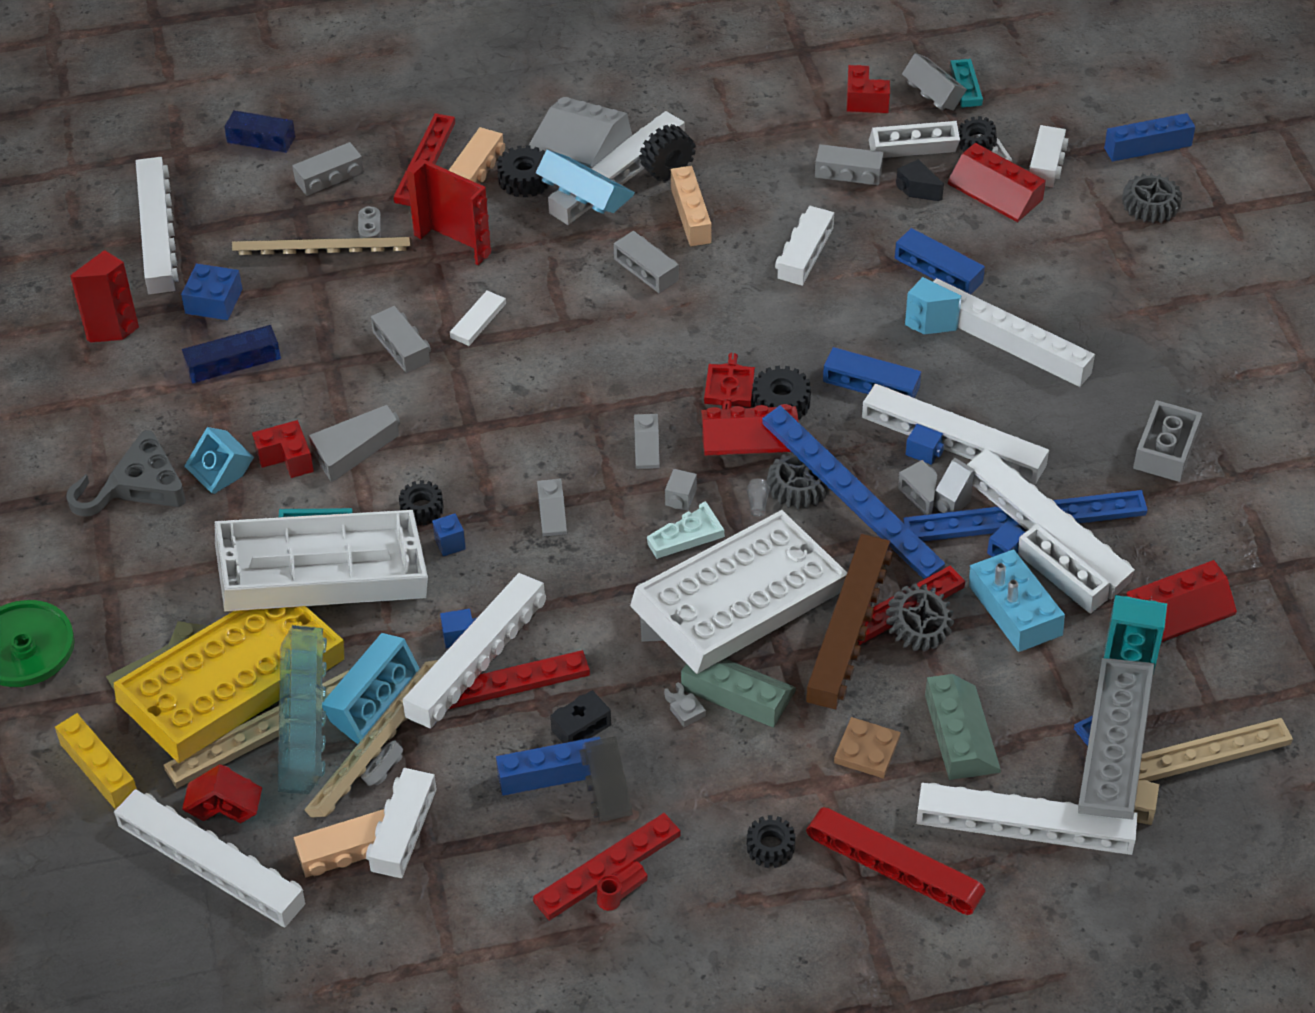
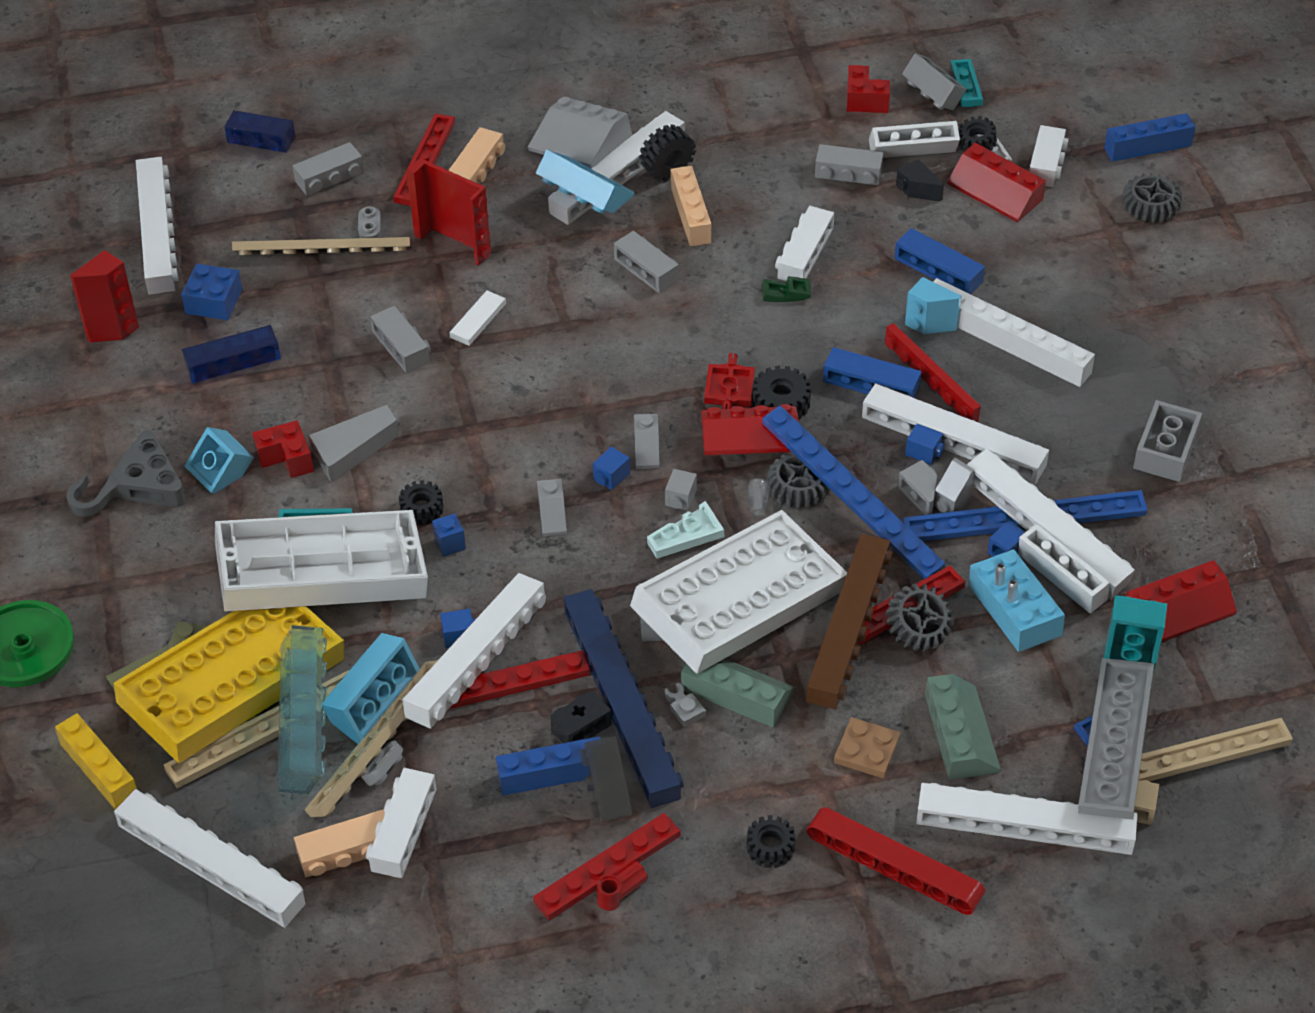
(222, 792): red brick -> none
(514, 178): black tyre -> none
(611, 468): none -> blue brick
(620, 694): none -> dark blue brick
(792, 290): none -> dark green slope
(931, 373): none -> red plate

